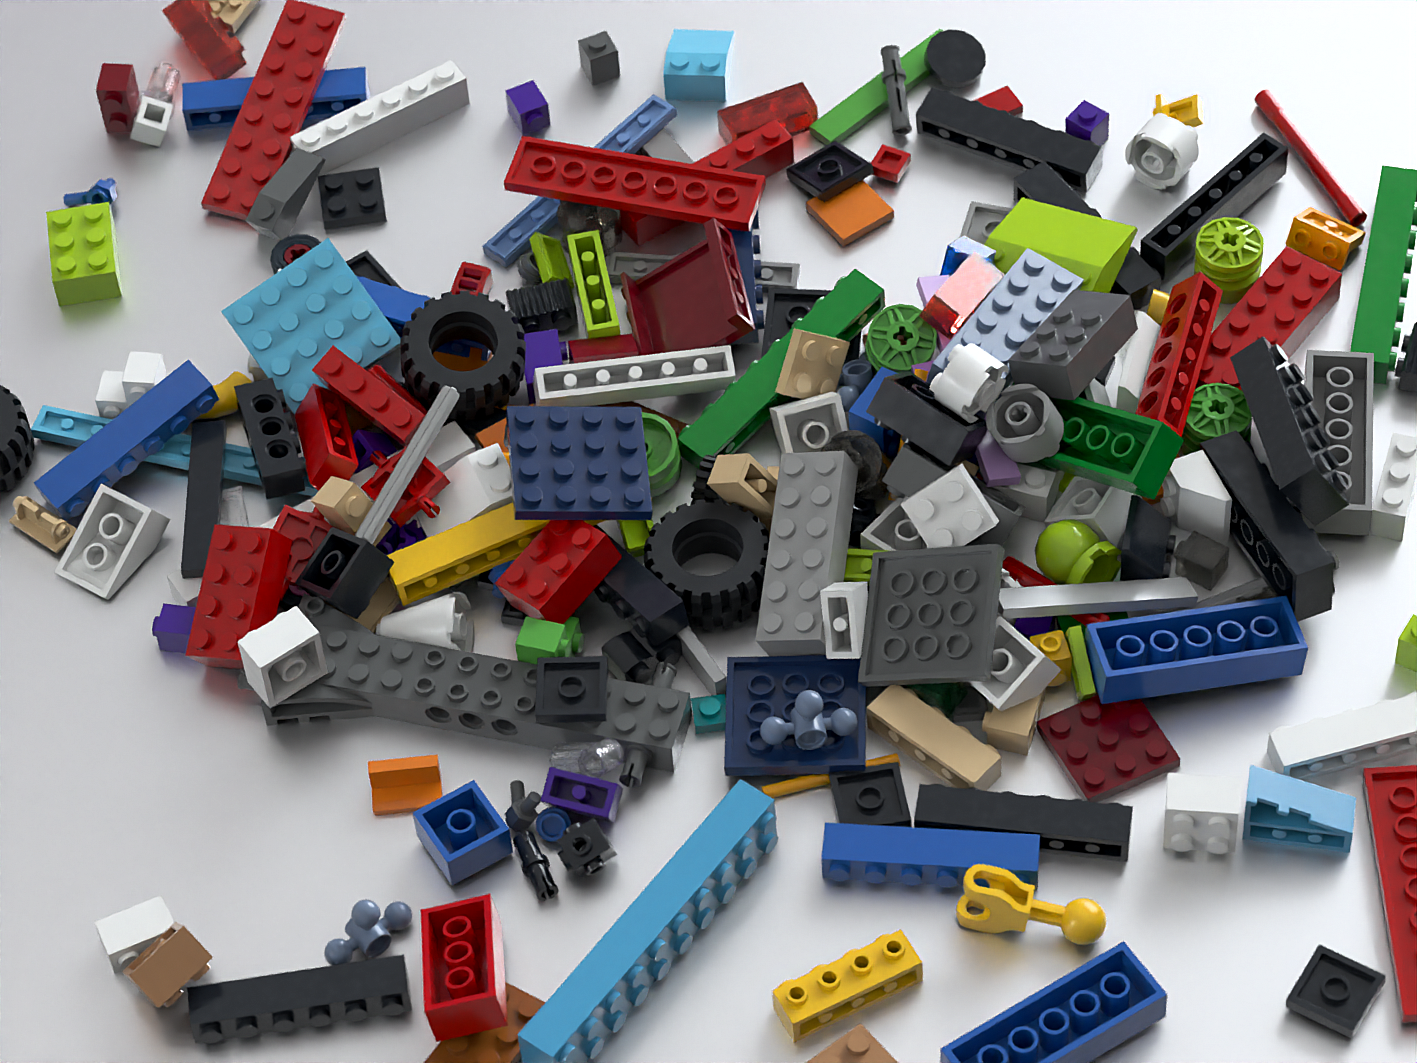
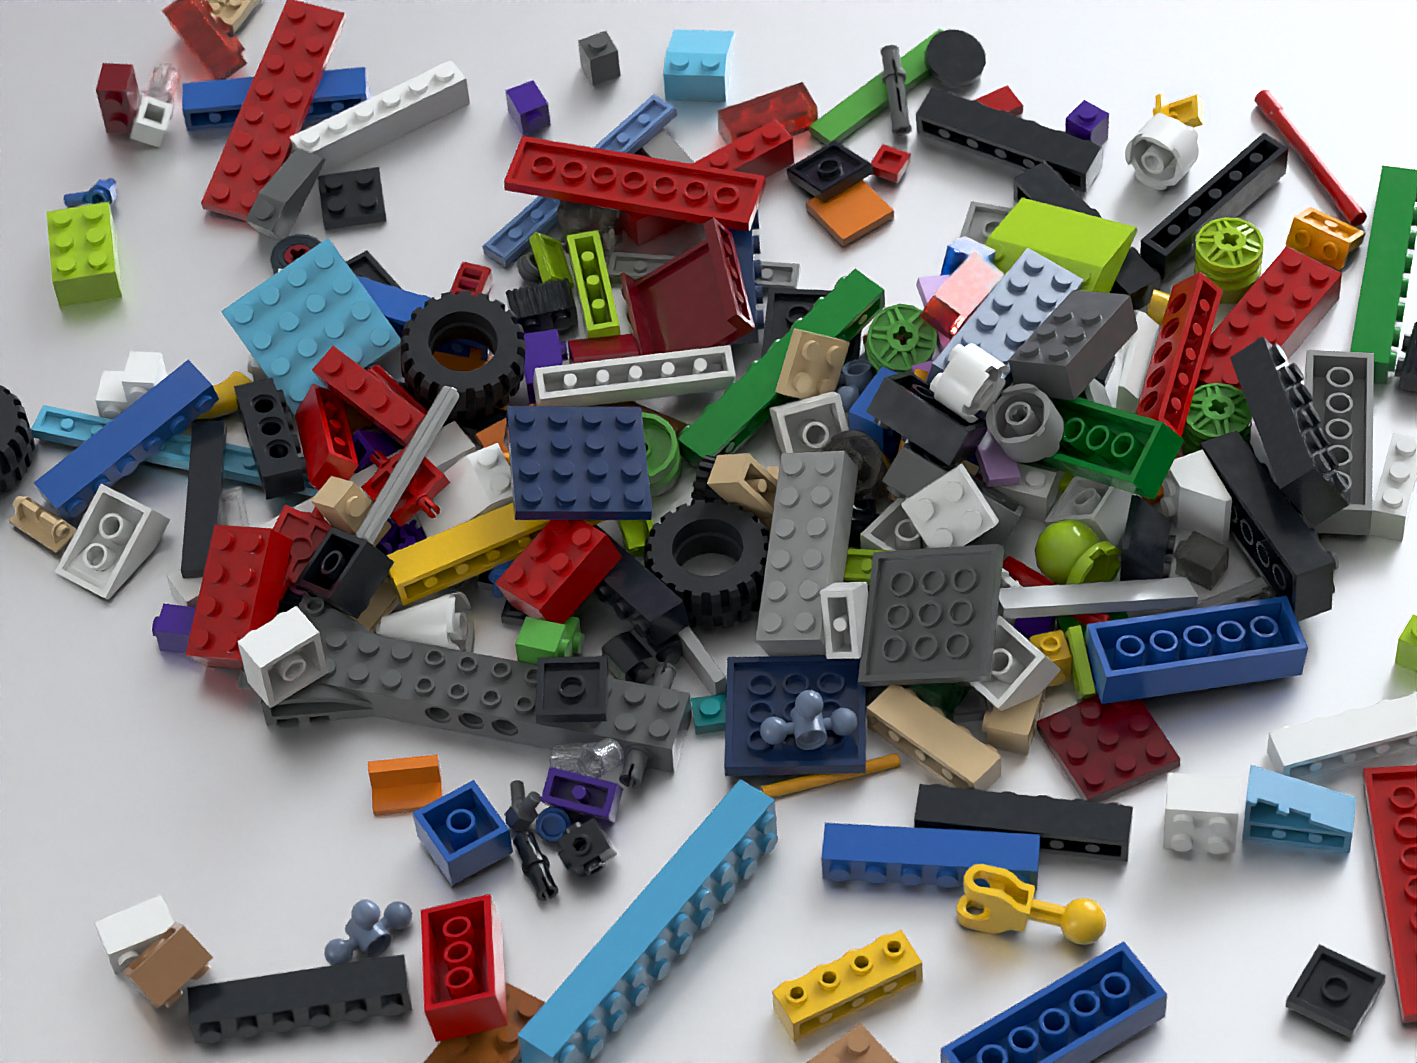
(871, 796): black plate -> none

